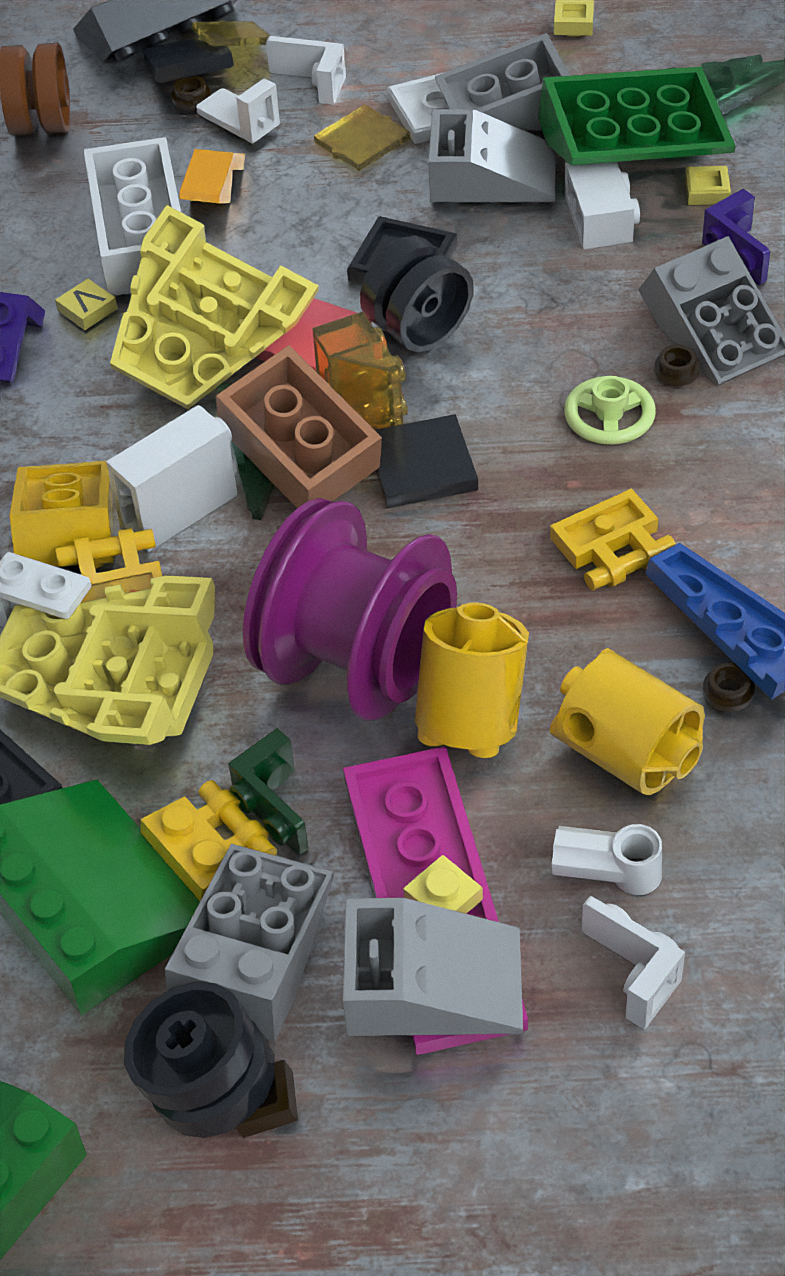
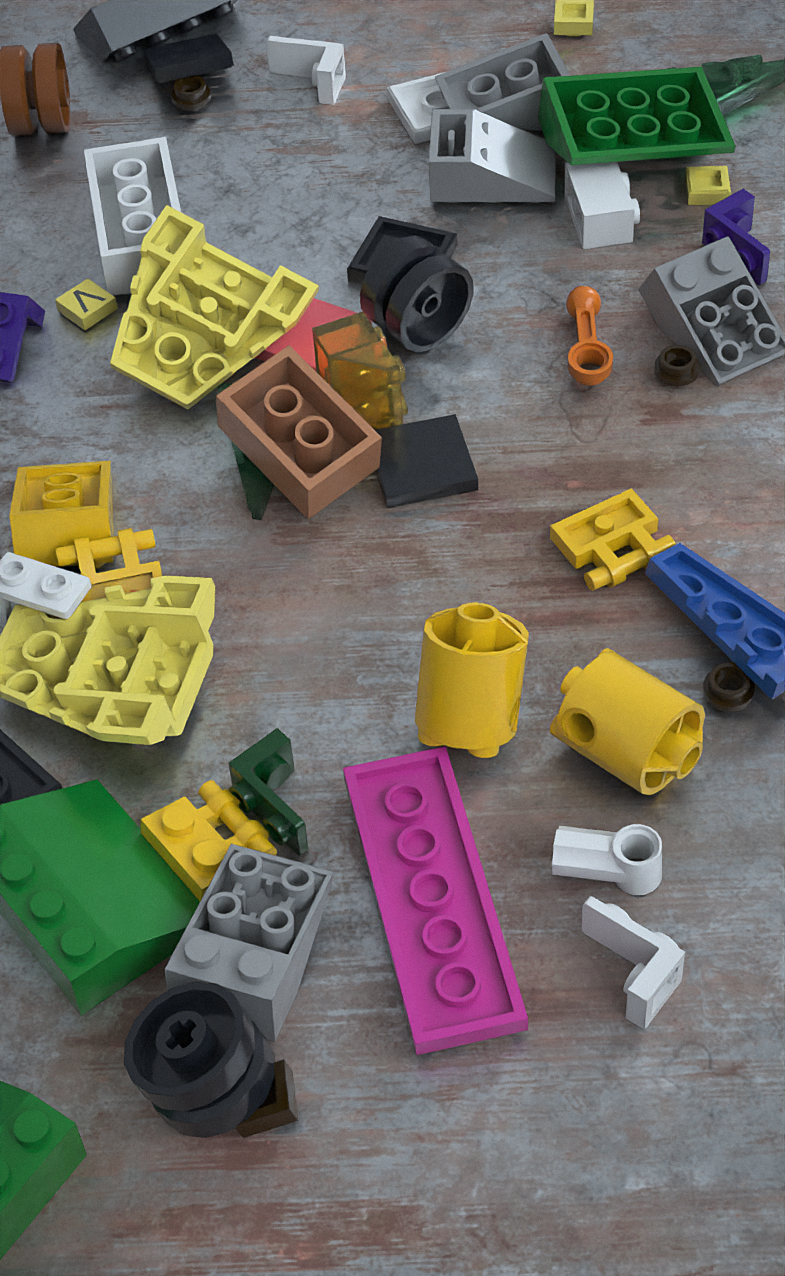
(174, 475): white brick -> none
(210, 176): light orange slope -> none
(231, 33): clear yellow piece -> none
(245, 115): white bracket -> none
(342, 605): magenta wheel -> none
(362, 137): clear yellow piece -> none
(428, 971): light grey slope -> none
(445, 887): light yellow plate -> none
(583, 305): none -> orange piece
(609, 400): yellowish green piece -> none

